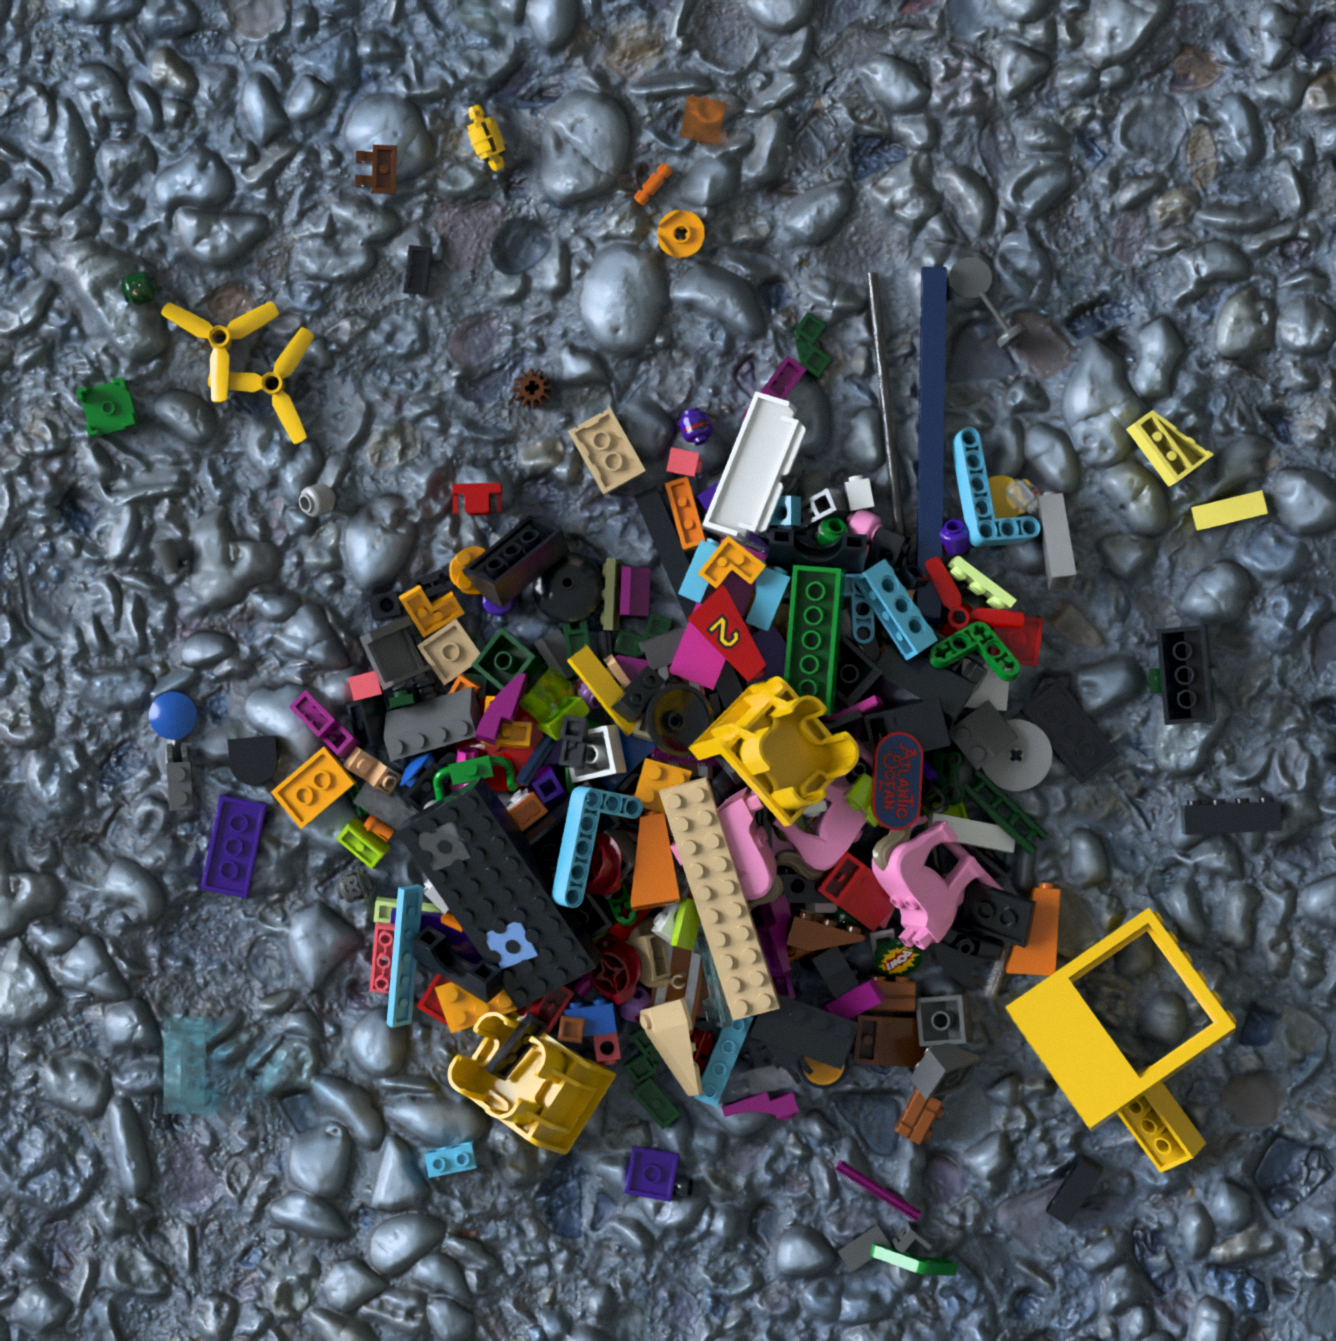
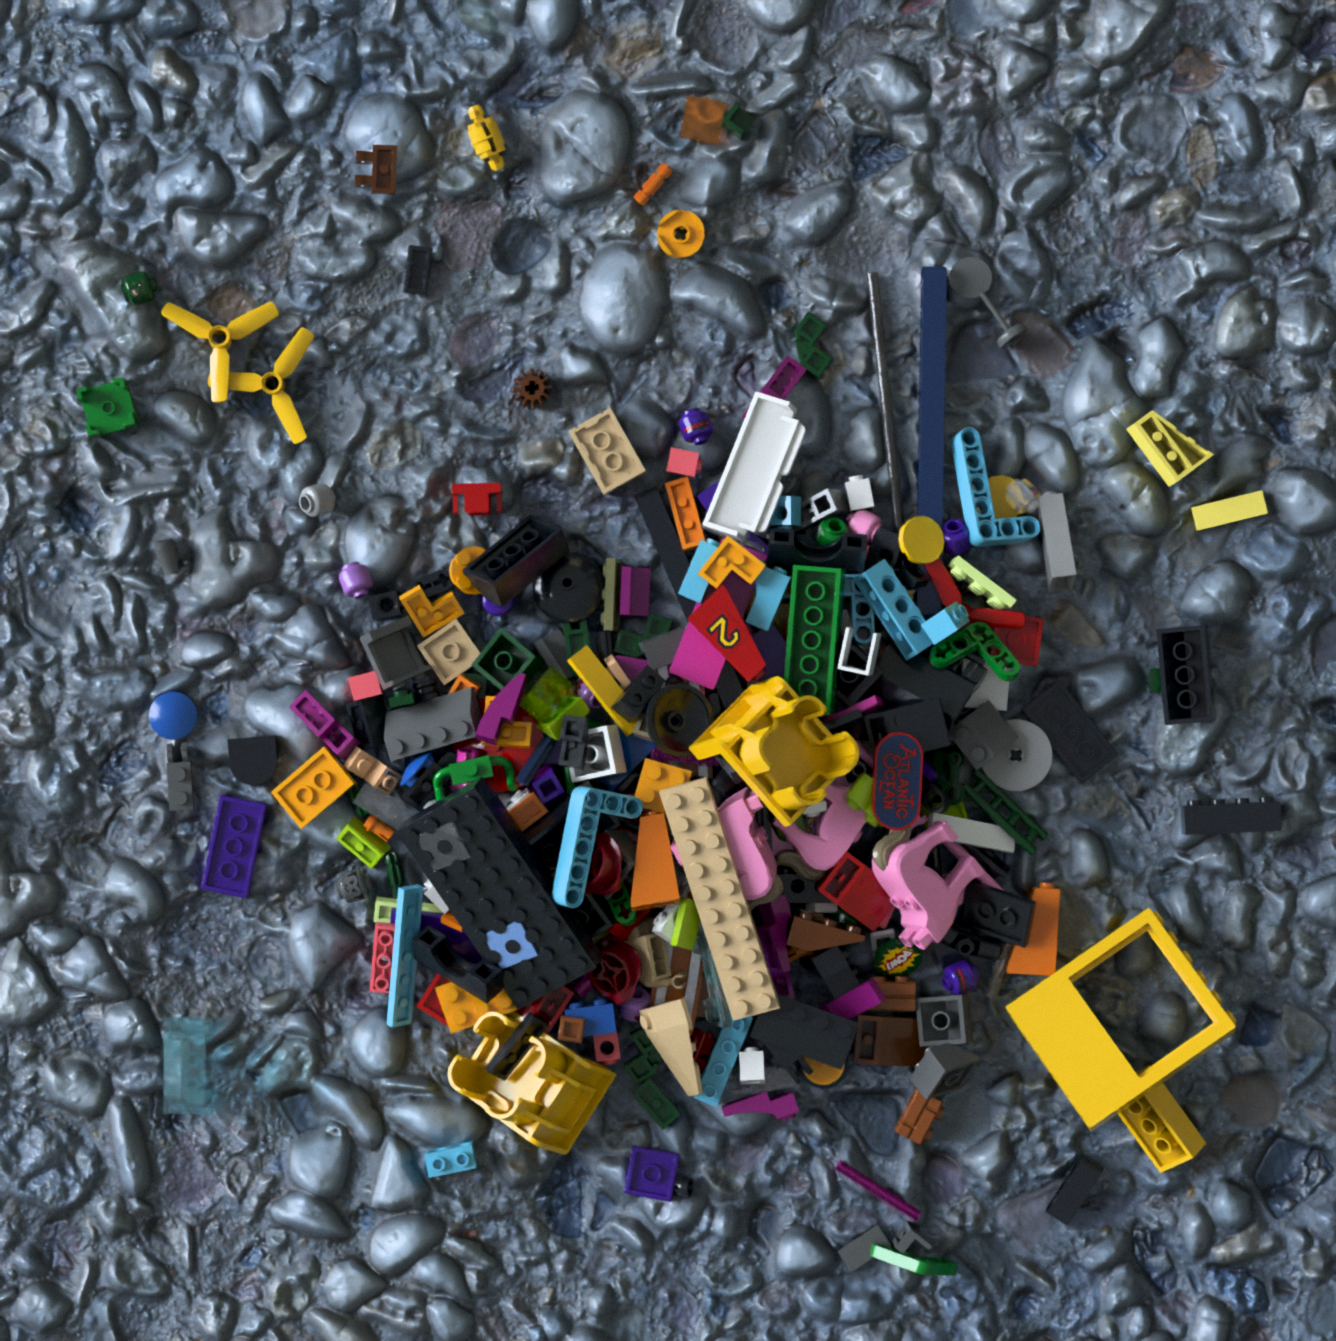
(355, 580): none -> medium lavender head
(393, 873): none -> dark green axle
(737, 121): none -> dark green panel
(752, 1066): none -> white brick
(842, 665): none -> white piece
(921, 540): none -> yellow tile
(946, 622): none -> medium azure brick
(960, 977): none -> dark purple head

